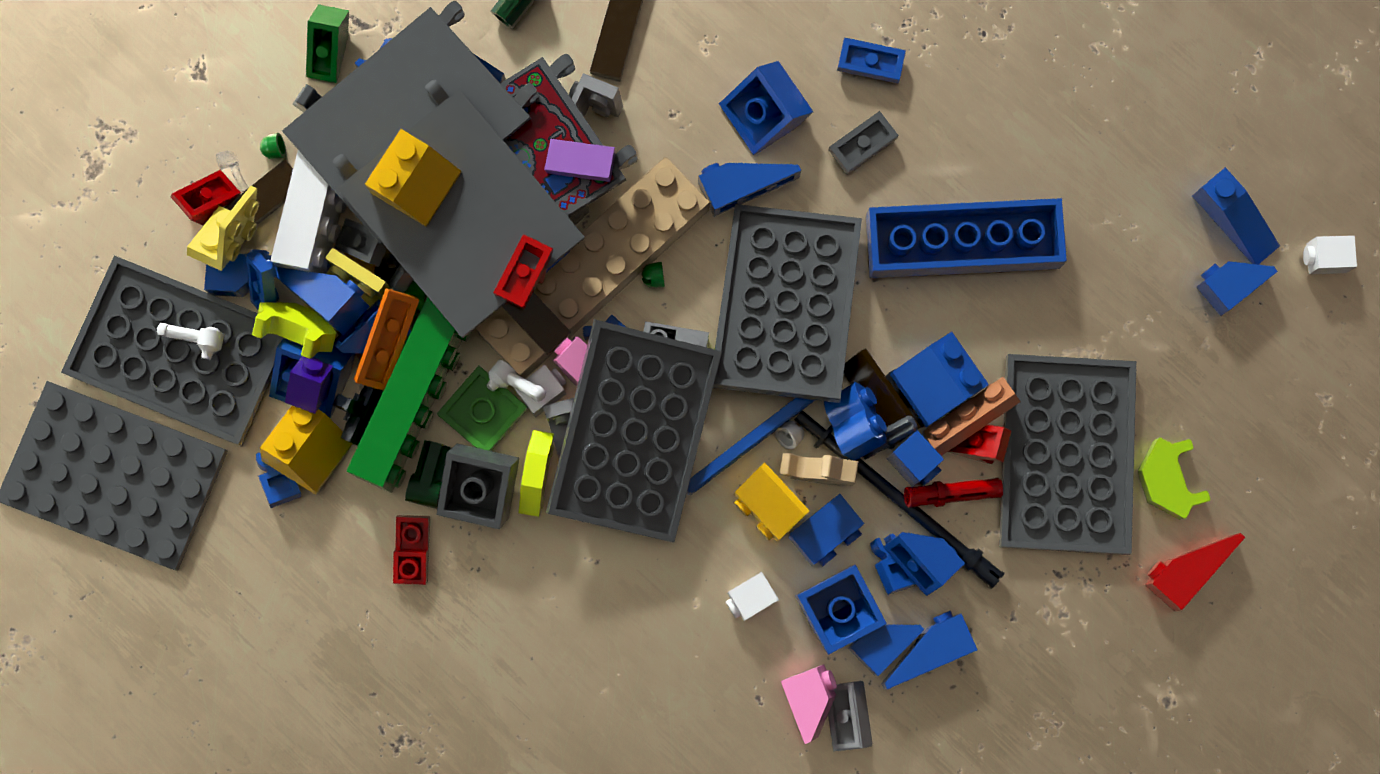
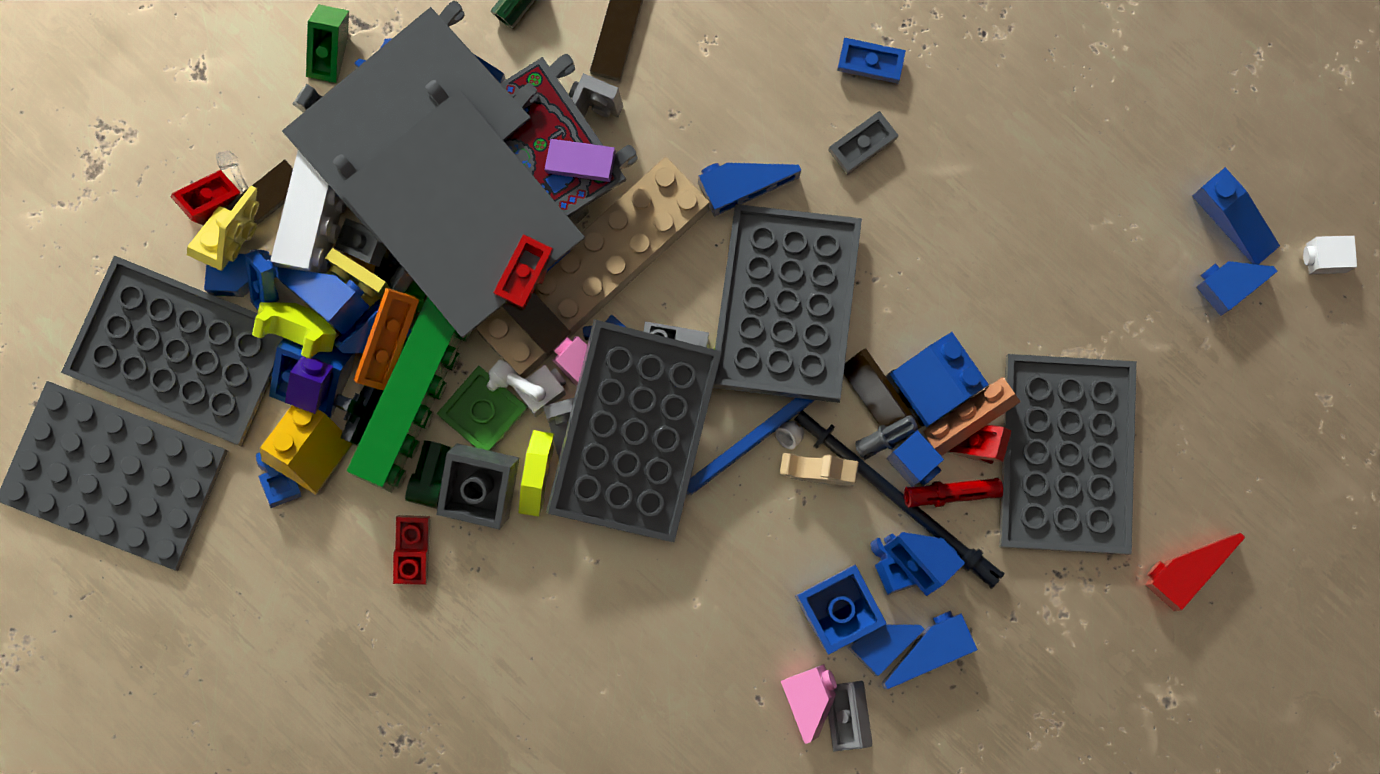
(208, 339): white piece -> none
(273, 146): green hinge -> none
(412, 178): yellow slope -> none
(653, 275): green hinge -> none
(751, 597): white brick -> none
(765, 106): blue slope -> none
(770, 503): yellow slope -> none
(826, 530): blue brick -> none
(855, 421): blue brick -> none
(965, 238): blue brick -> none
(1164, 481): lime piece -> none

